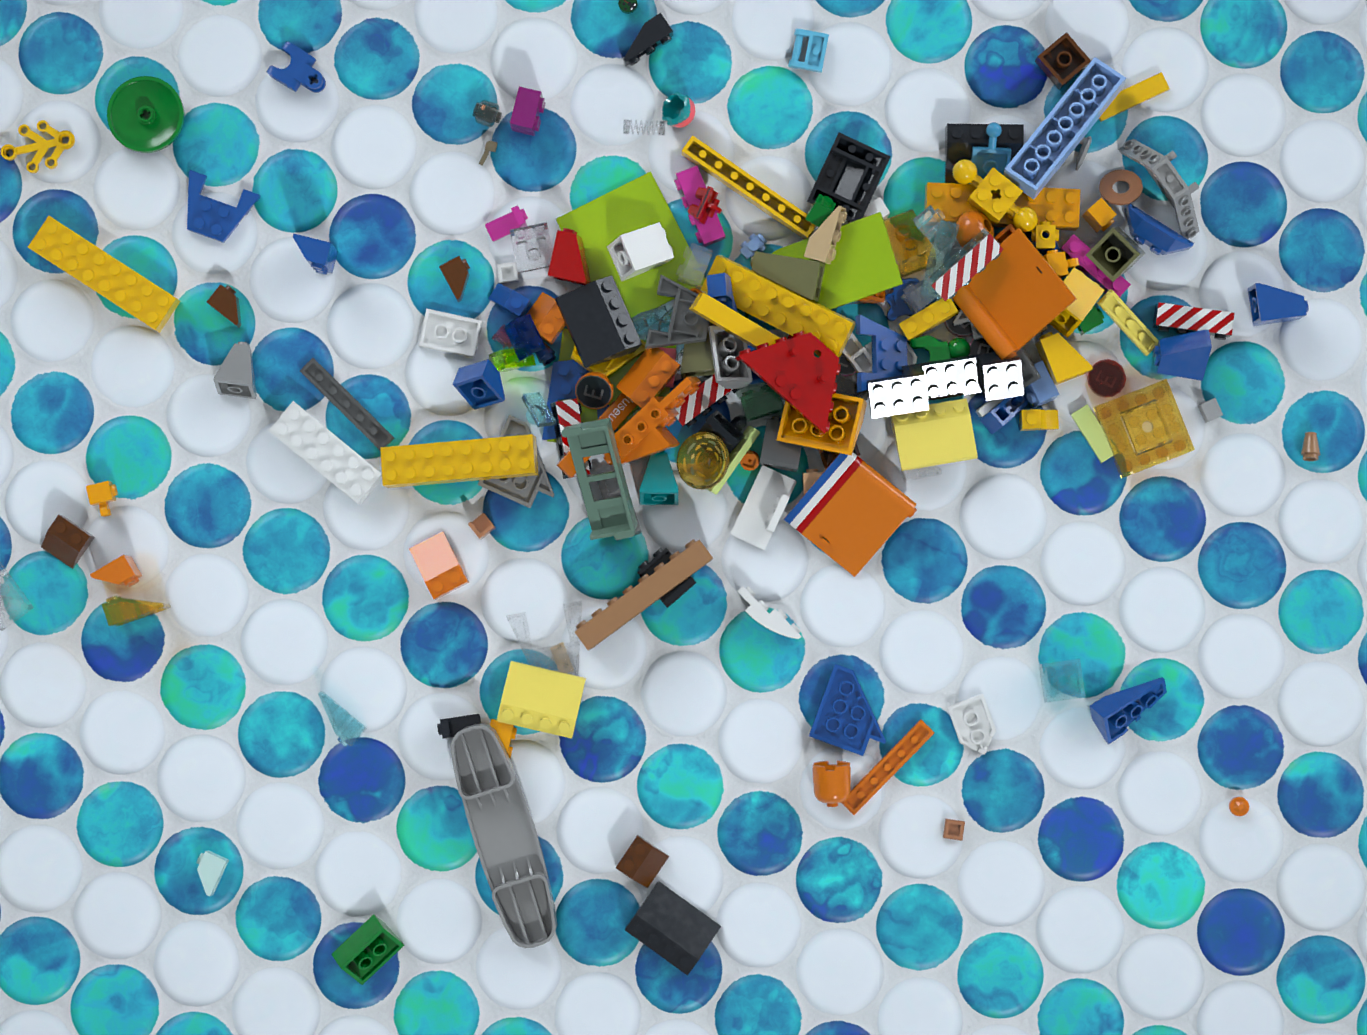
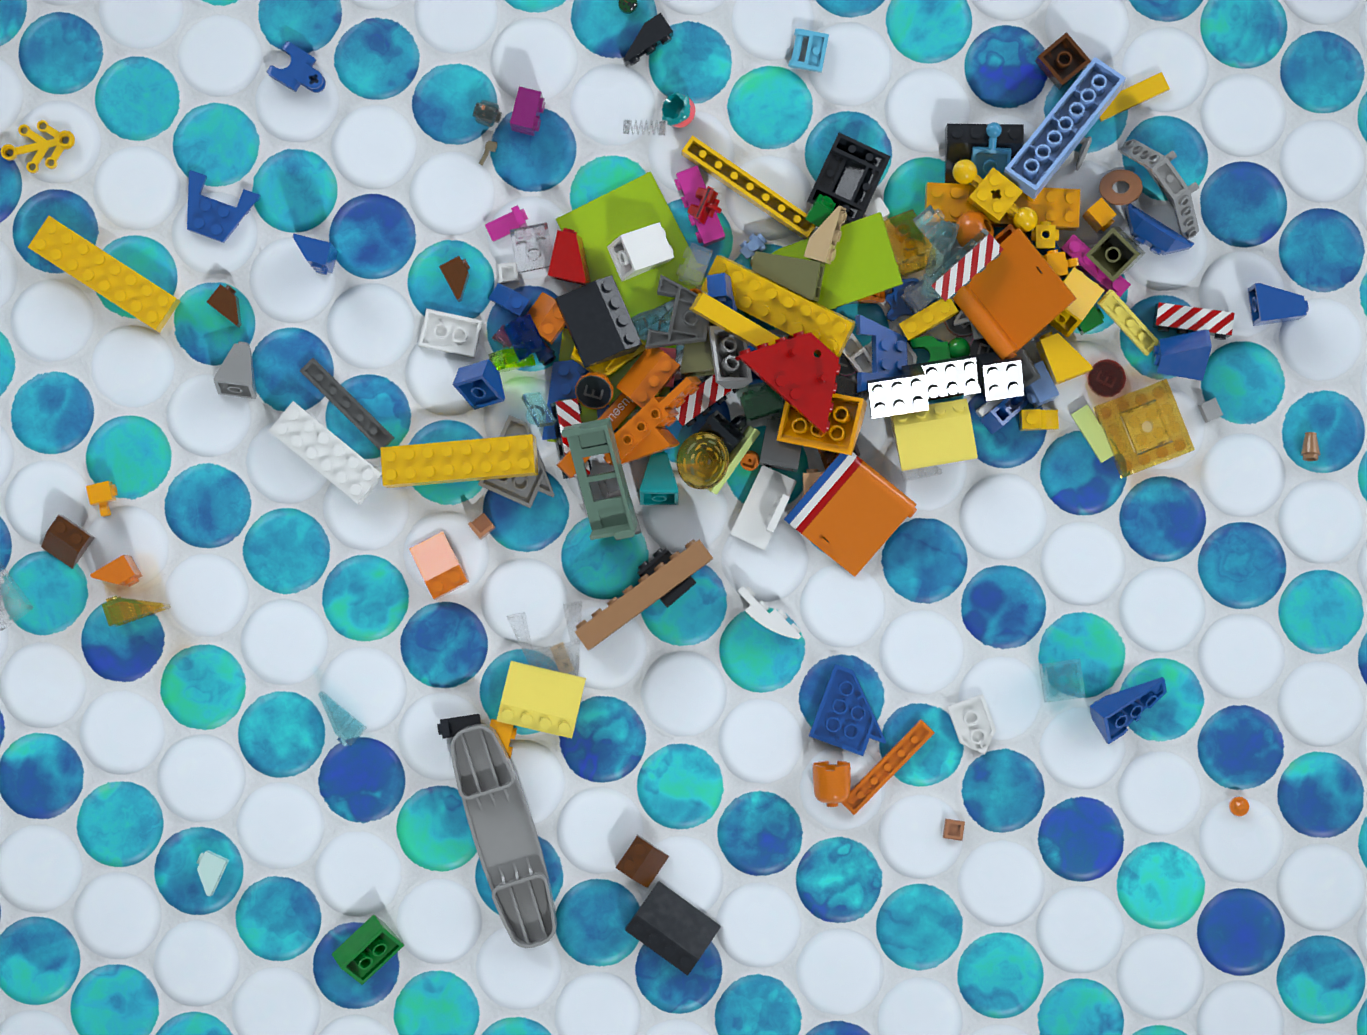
(145, 114): green dish -> none

